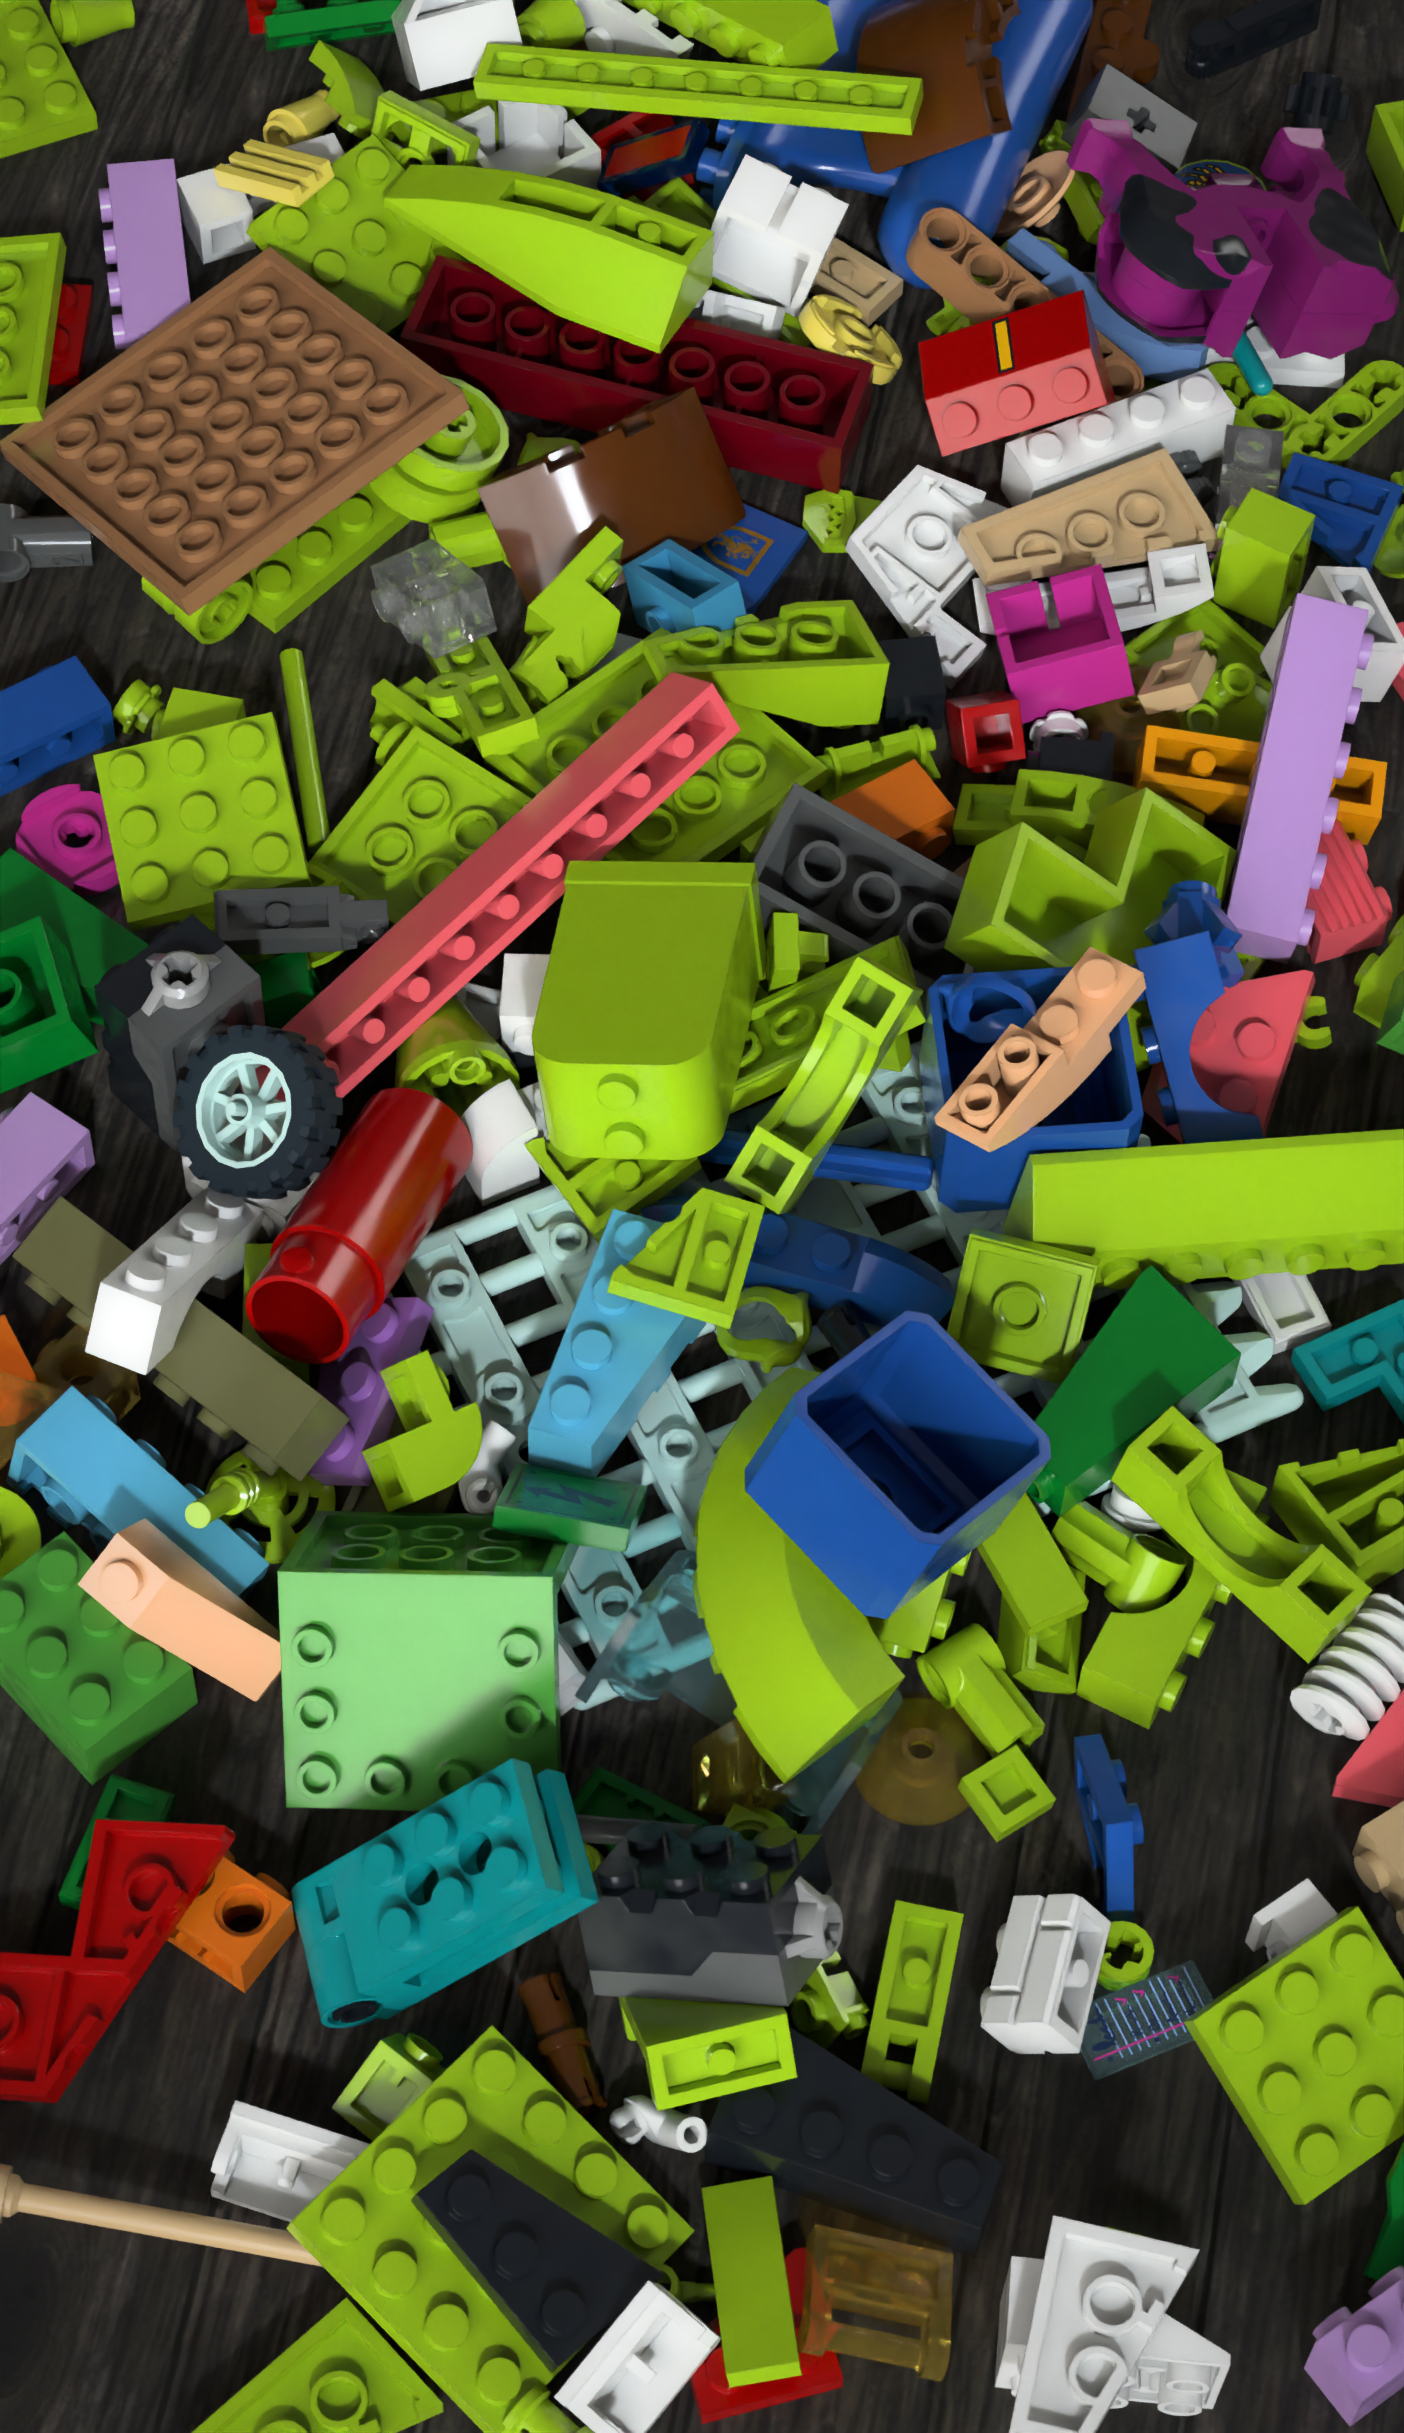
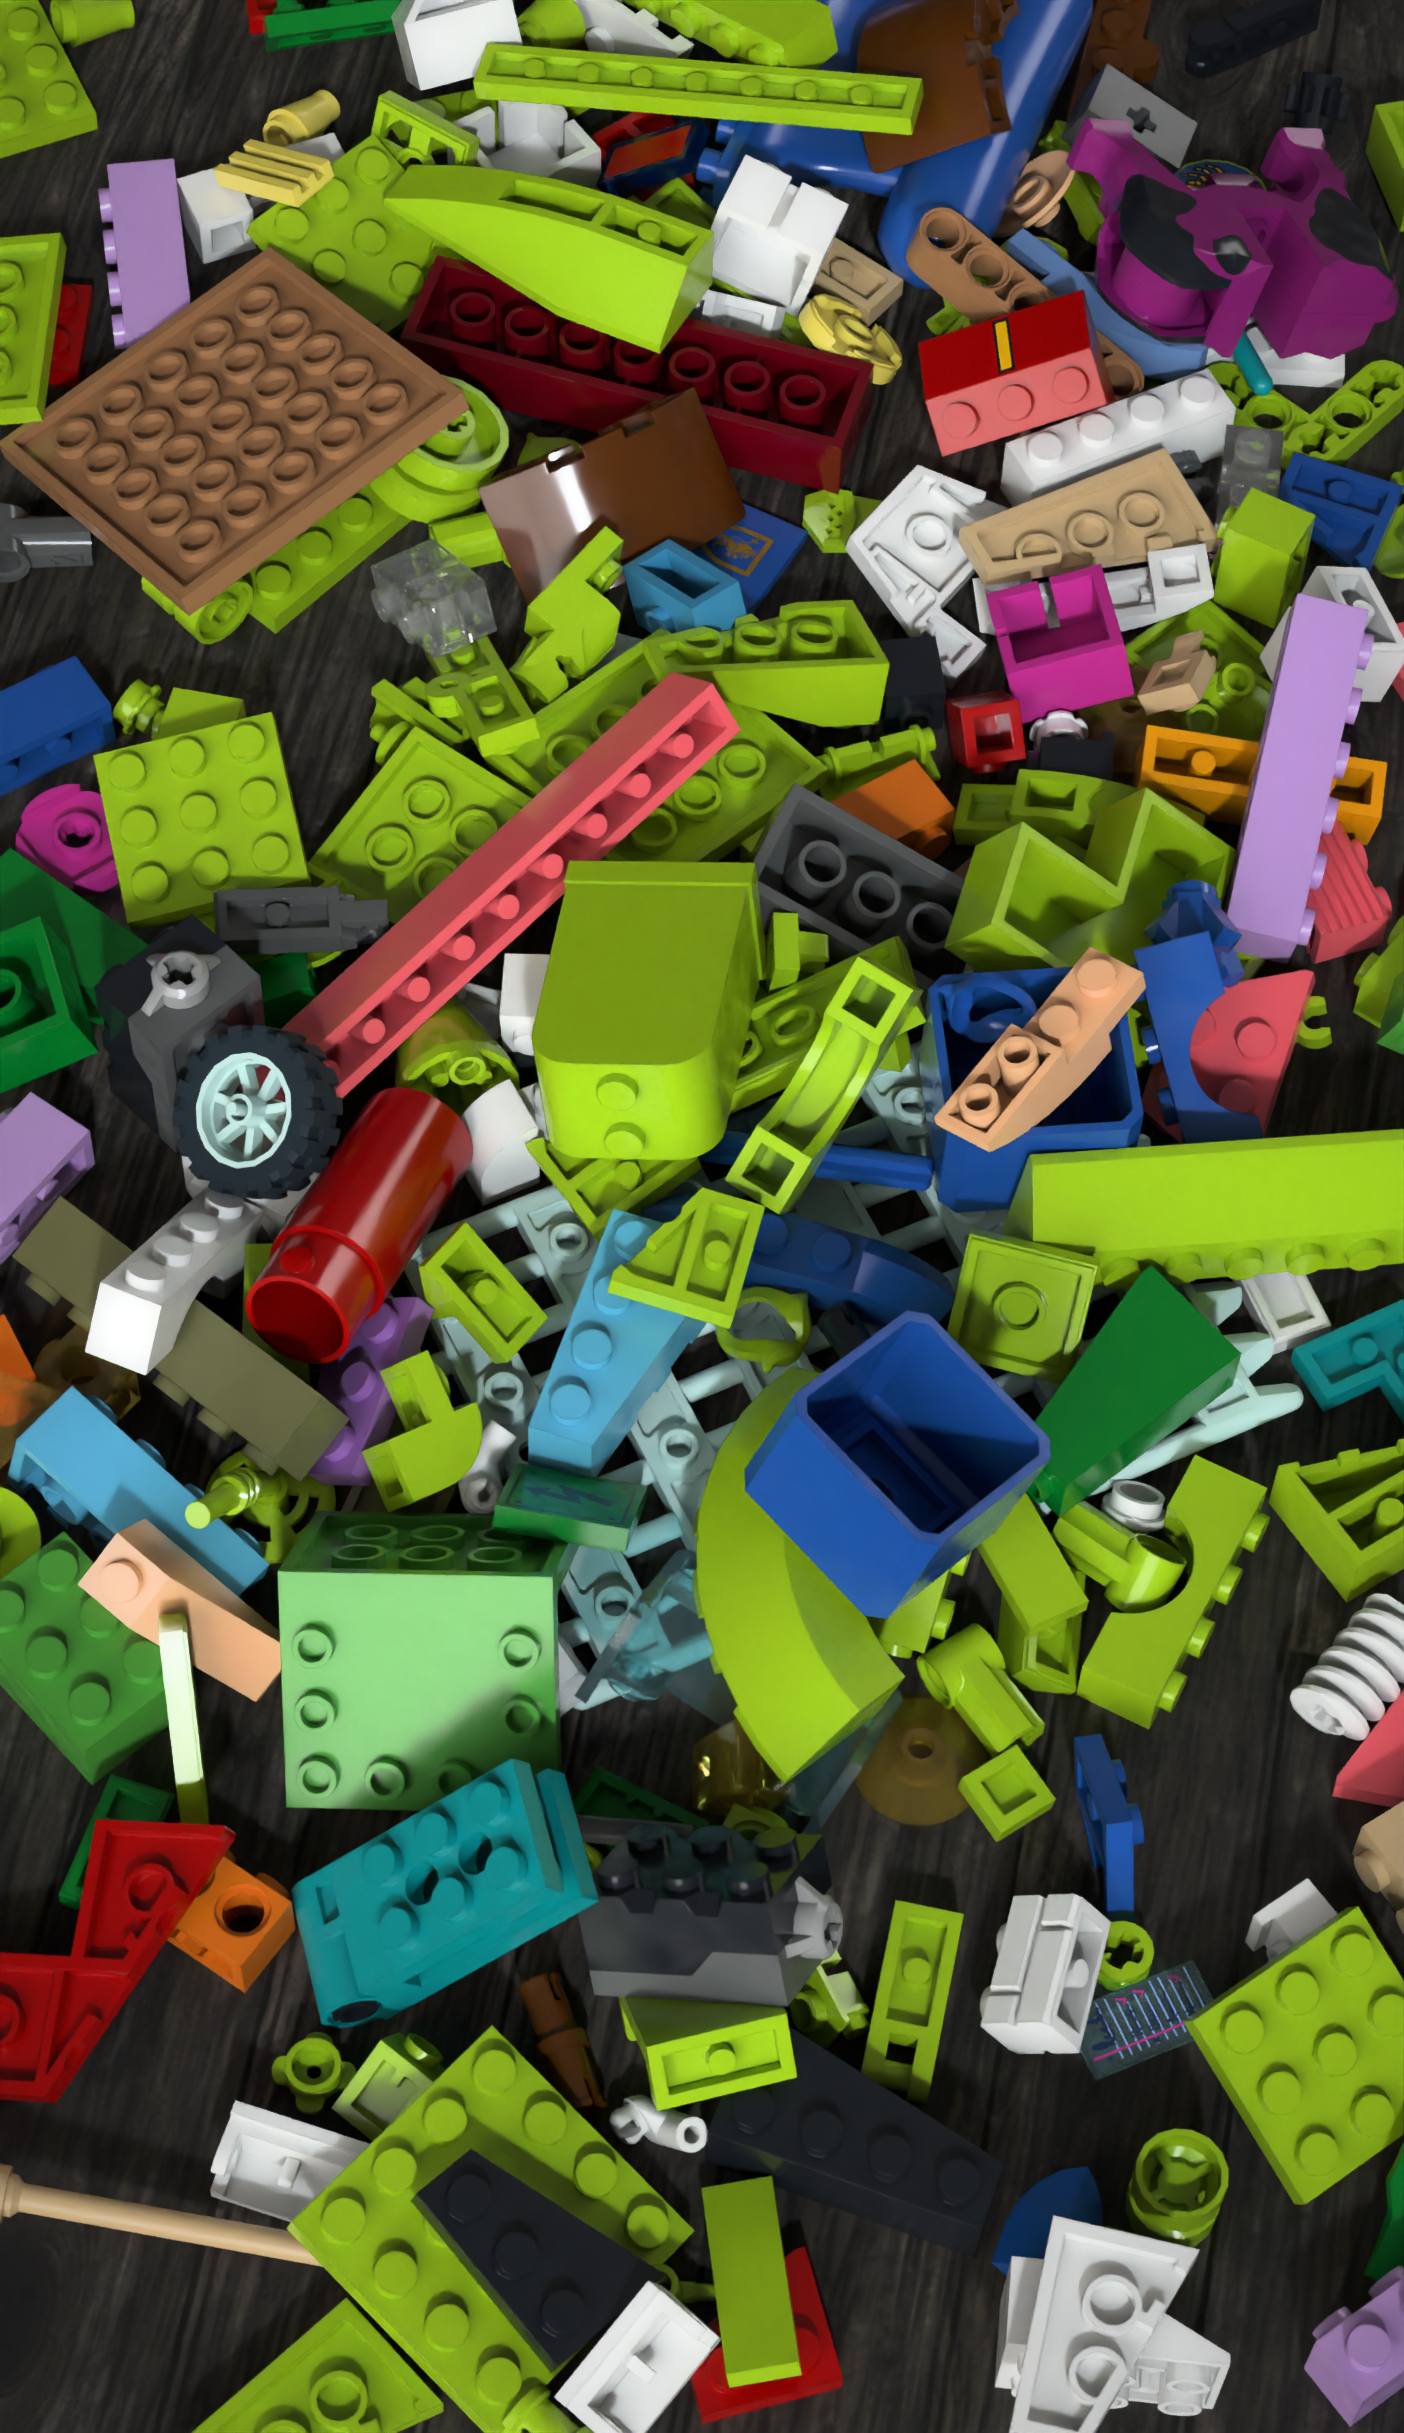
(183, 1718): none -> tile
(304, 748): lime bar -> none
(313, 2052): none -> lime plate
(352, 90): lime slope -> none
(477, 1289): none -> lime slope
(882, 2282): clear yellow plate -> none
(1064, 2194): none -> blue brick
(1177, 2187): none -> lime wheel
(1289, 1585): lime arch -> none

